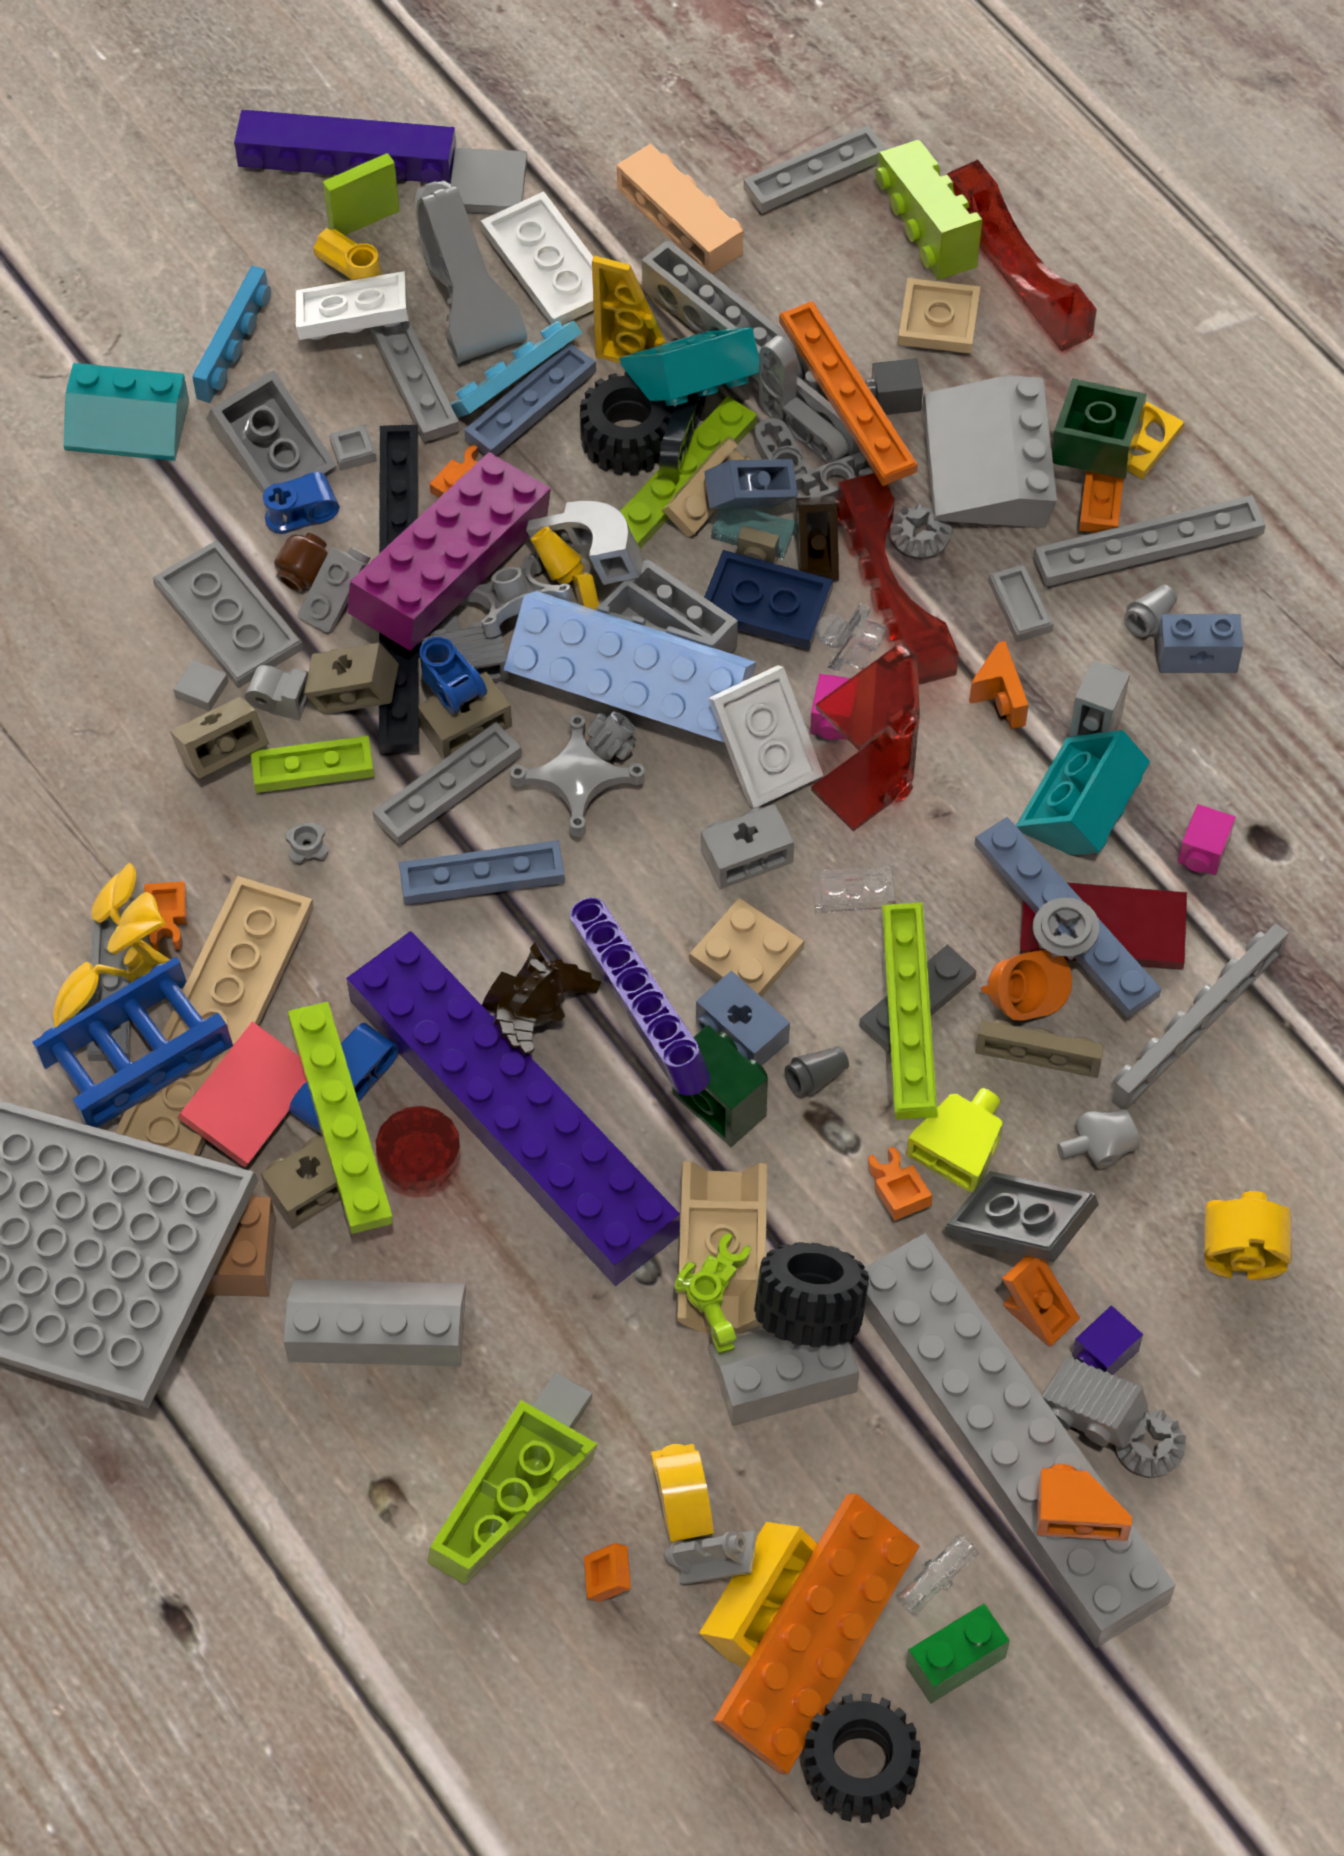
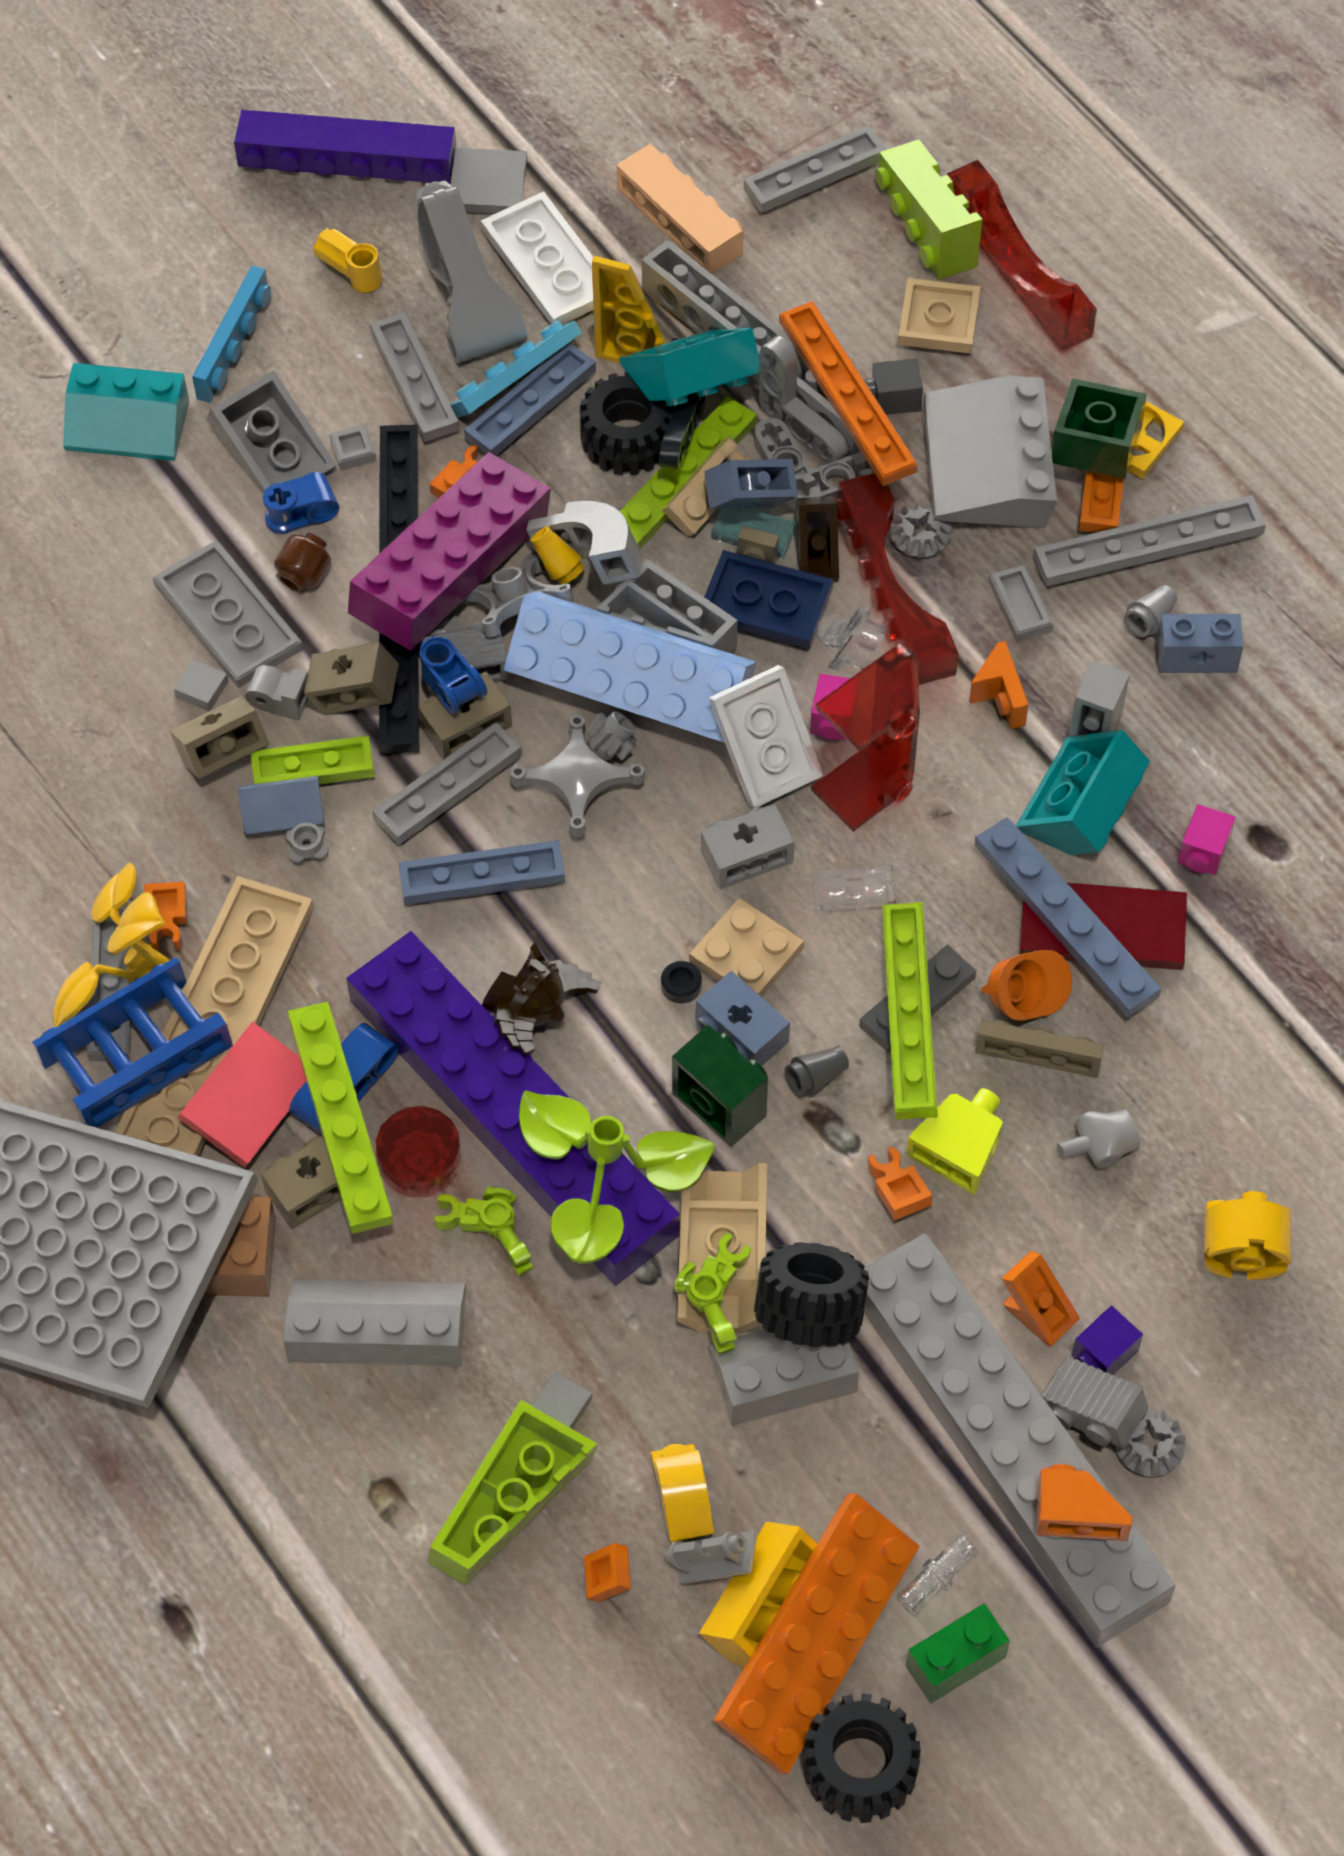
(280, 805): none -> sand blue slope
(331, 588): light grey bracket -> none
(352, 306): white plate -> none
(361, 195): lime tile -> none
(490, 1216): none -> lime piece
(585, 590): yellow tile -> none
(593, 1230): none -> lime plant
(640, 996): dark purple beam -> none
(681, 982): none -> black tile
(1022, 1216): dark grey tile -> none
(1068, 912): light grey gear -> none
(1207, 1008): light grey plate -> none

